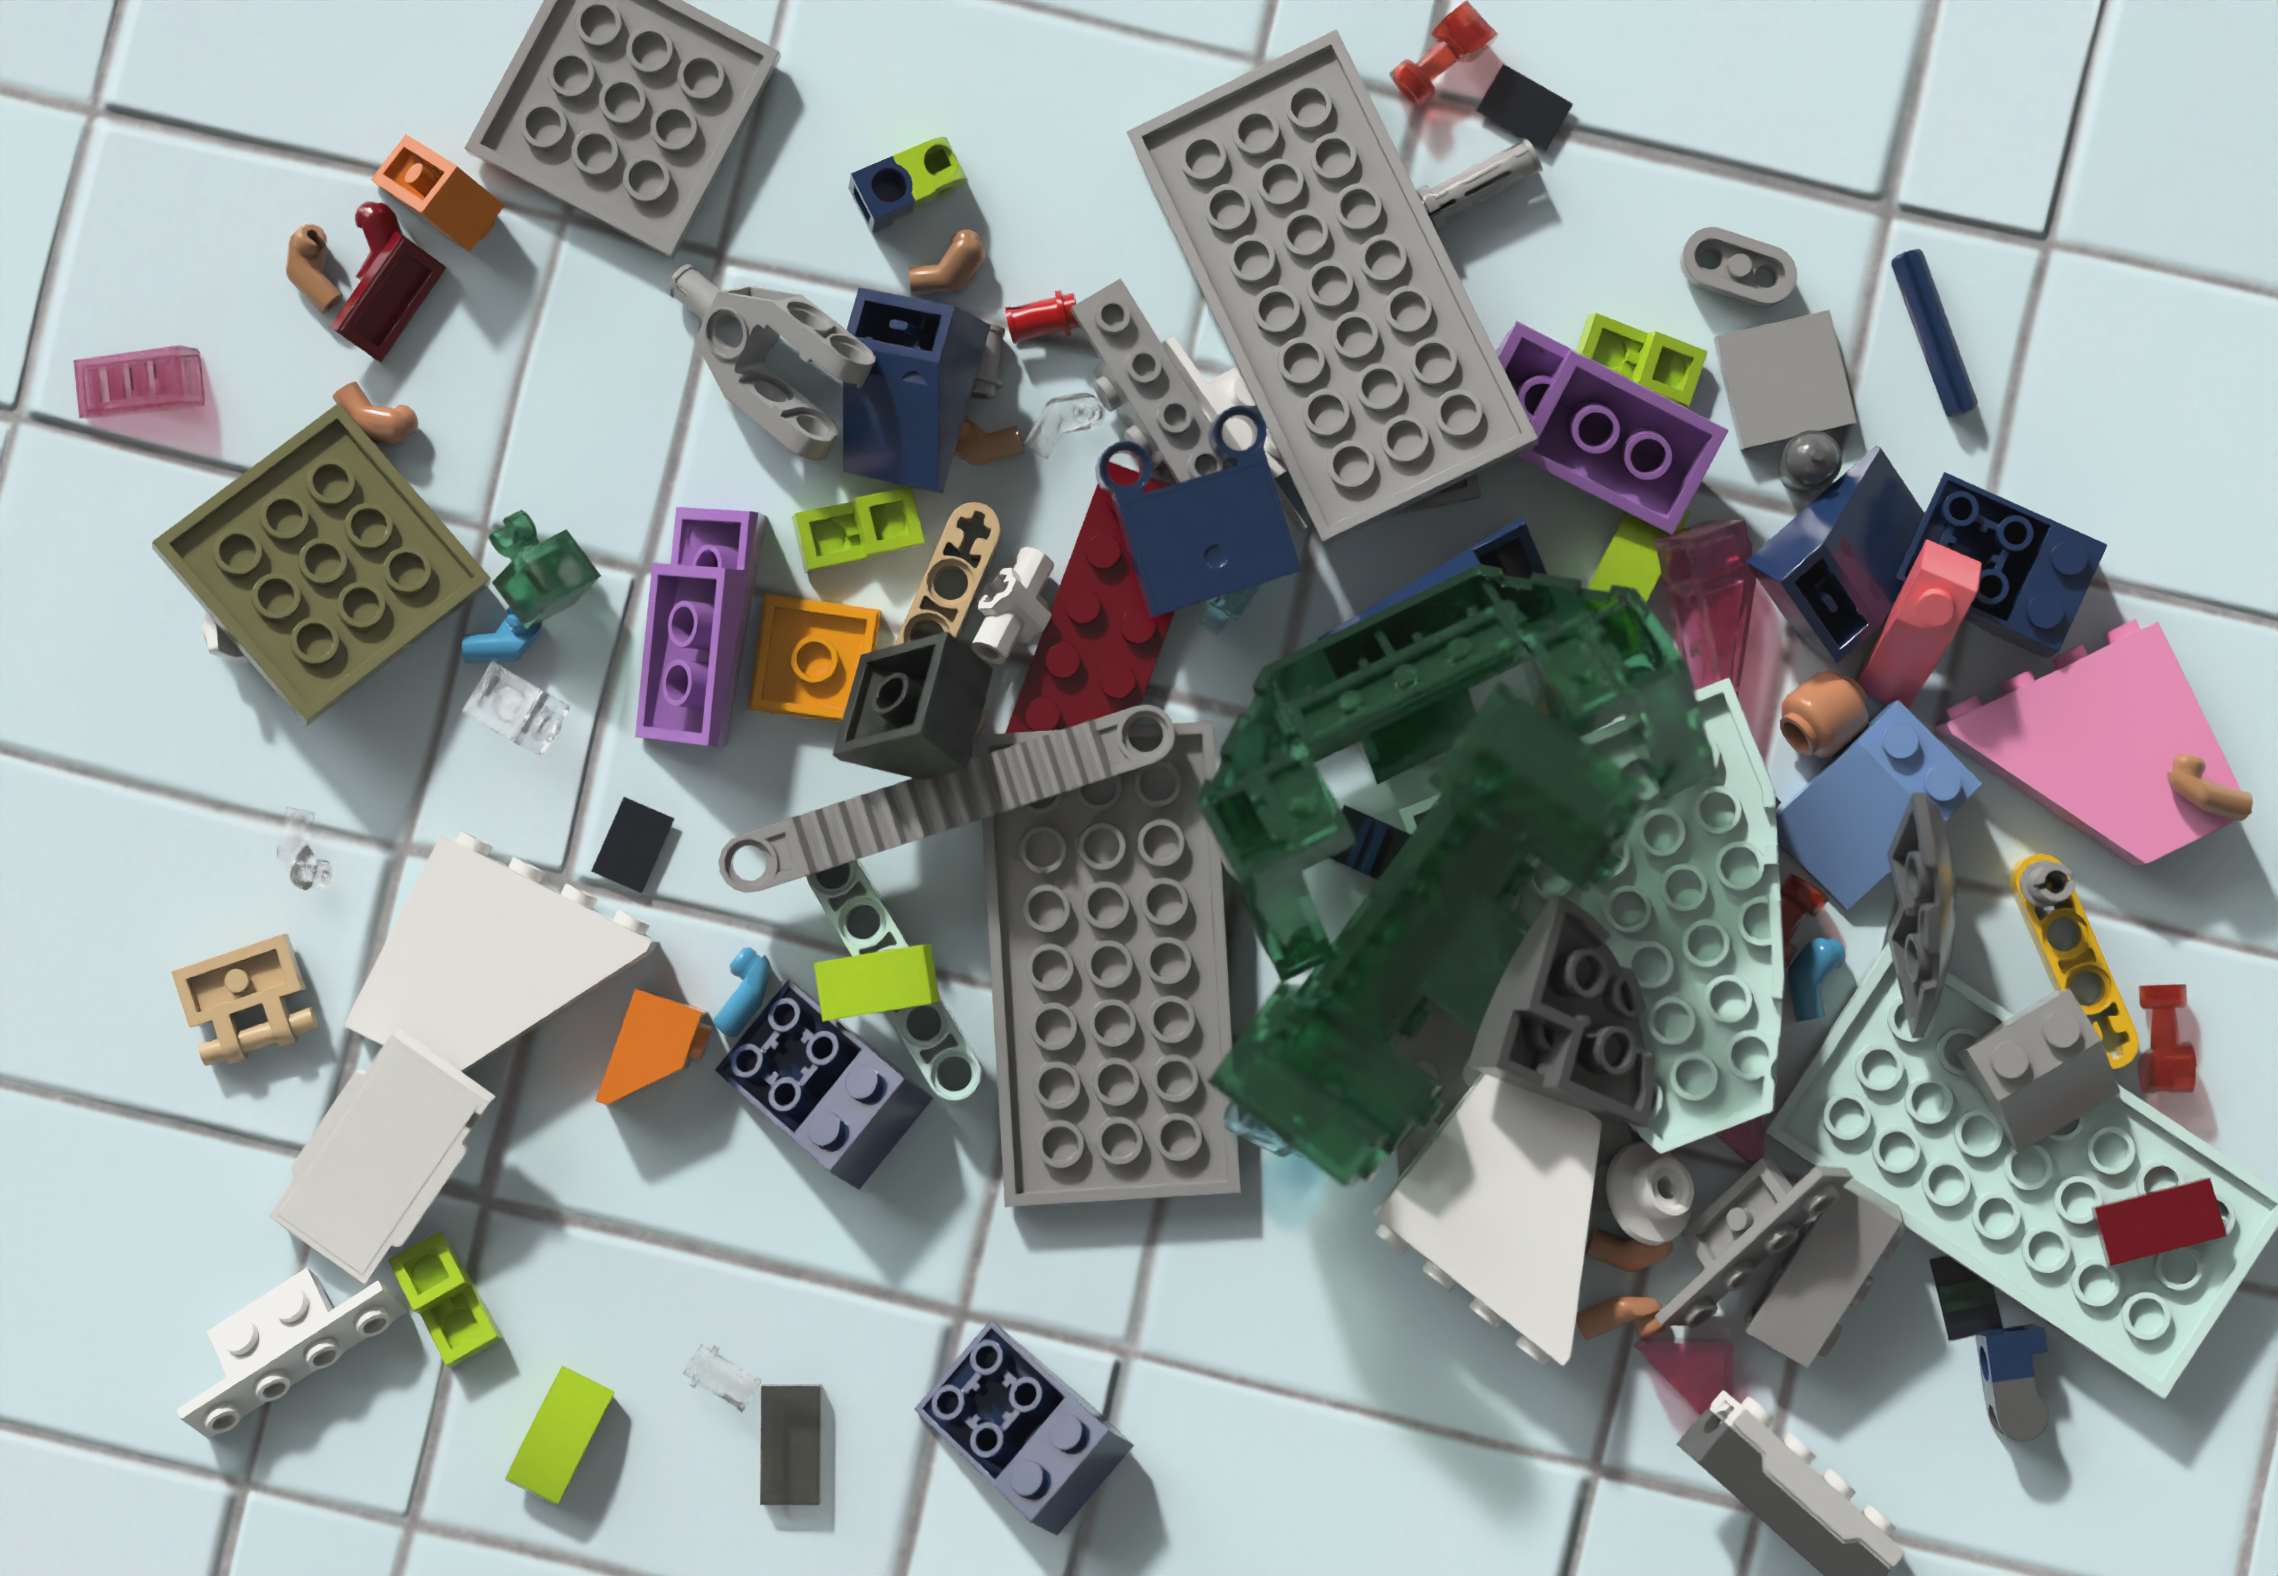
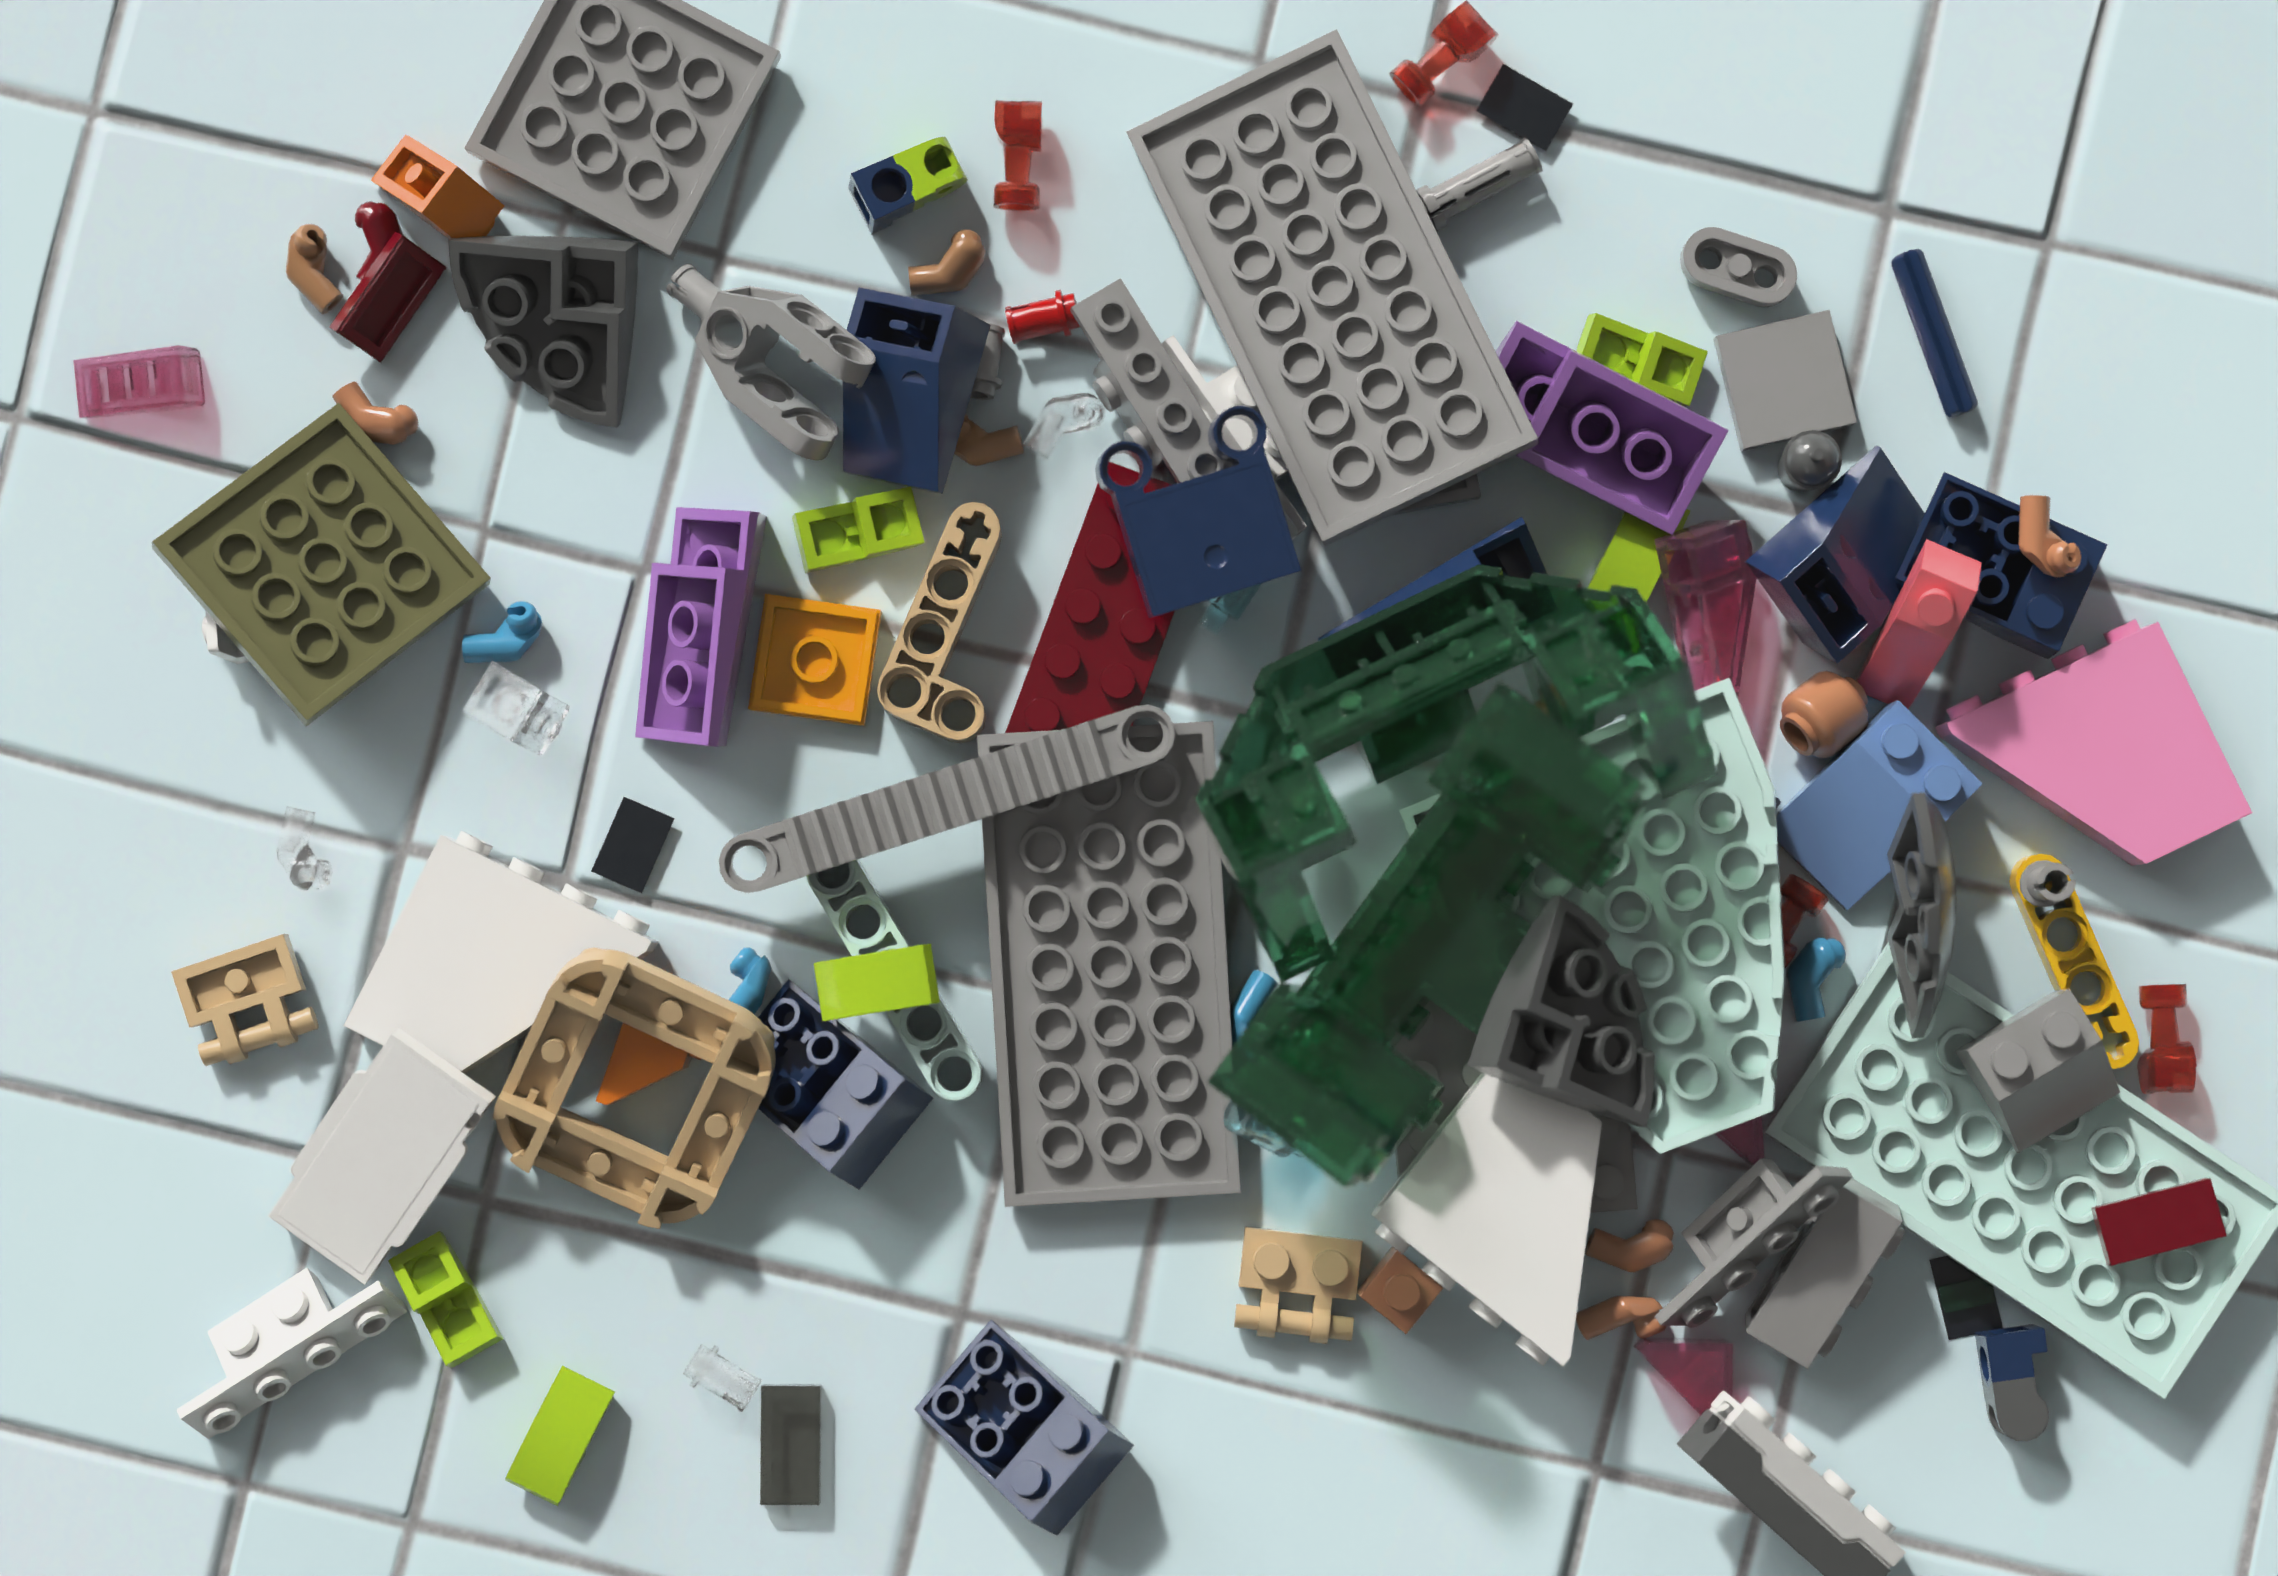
(542, 574): clear green brick -> none
(554, 315): none -> dark grey brick
(604, 1161): none -> tan plate
(915, 708): pearl dark grey slope -> none
(1012, 605): white axle -> none
(1020, 134): none -> clear red leg
(1249, 1001): none -> dark azure arm
(1299, 1265): none -> tan plate
(1375, 846): piece -> none
(1399, 1290): none -> nougat brick
(1649, 1193): white piece -> none
(2041, 544): none -> nougat arm
(2207, 795): medium nougat arm -> none

